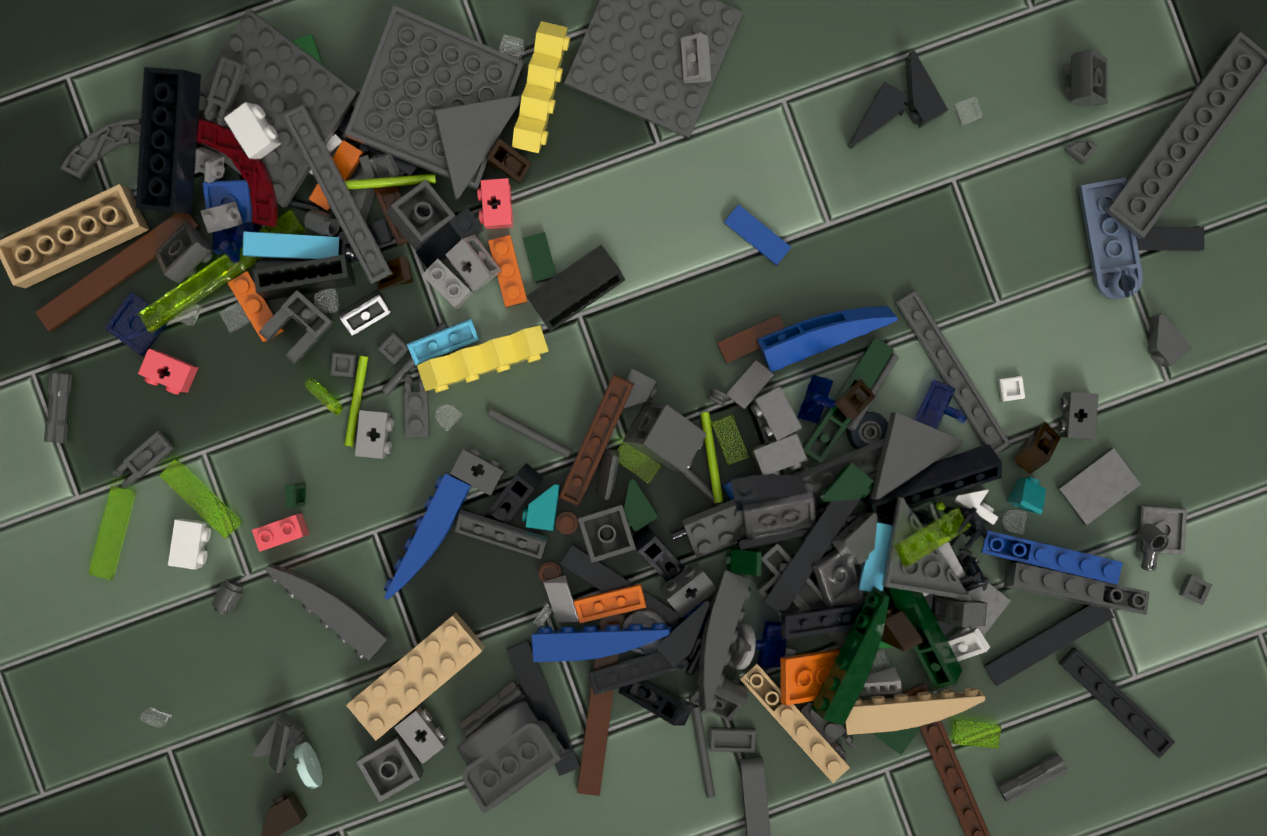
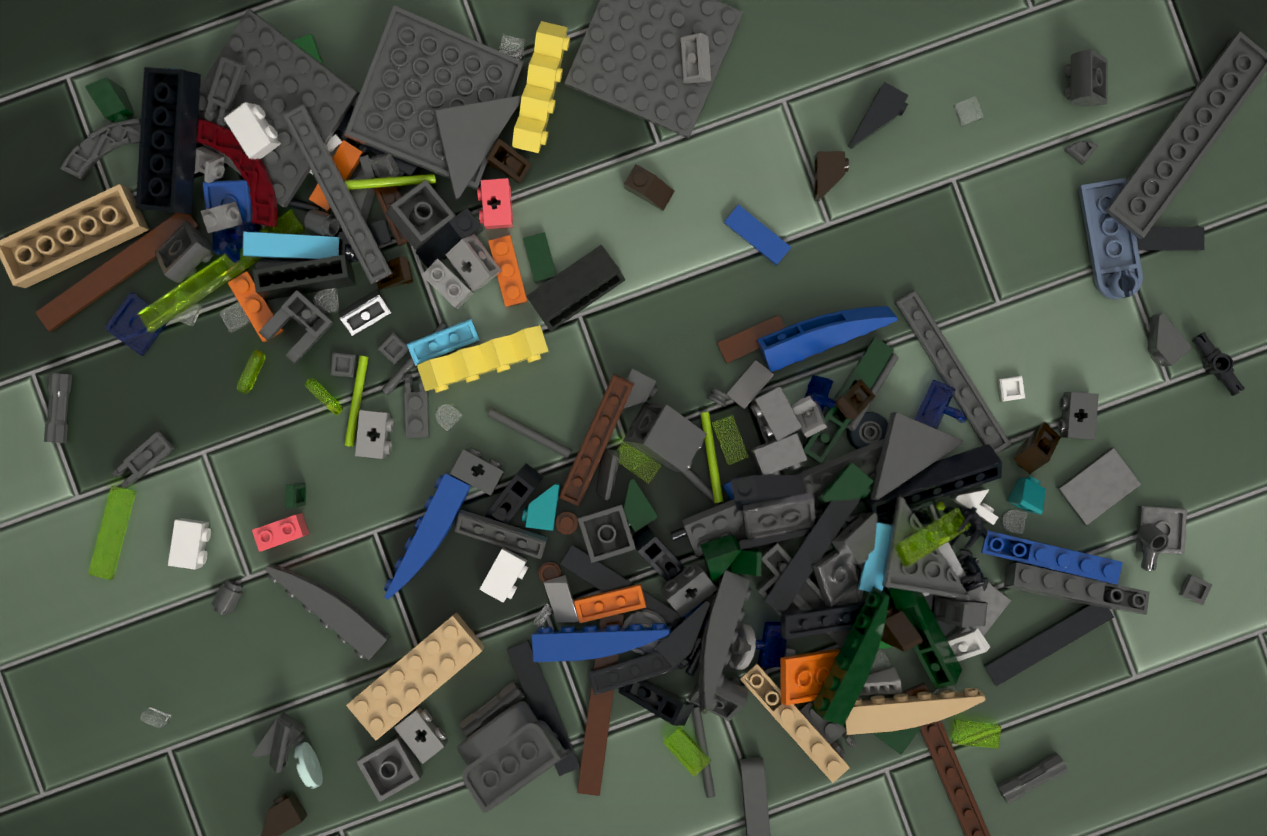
(110, 100): none -> dark green slope
(154, 369): coral brick -> none
(201, 498): clear neon green tile -> none
(251, 371): none -> clear neon green tile
(504, 574): none -> white brick
(648, 187): none -> dark brown slope
(687, 751): none -> clear neon green tile
(719, 555): none -> dark green slope
(732, 739): dark grey tile -> none
(809, 416): none -> light grey bracket
(828, 171): none -> dark brown slope
(923, 98): black slope -> none
(1116, 702): black tile -> none
(1226, 370): none -> black pin

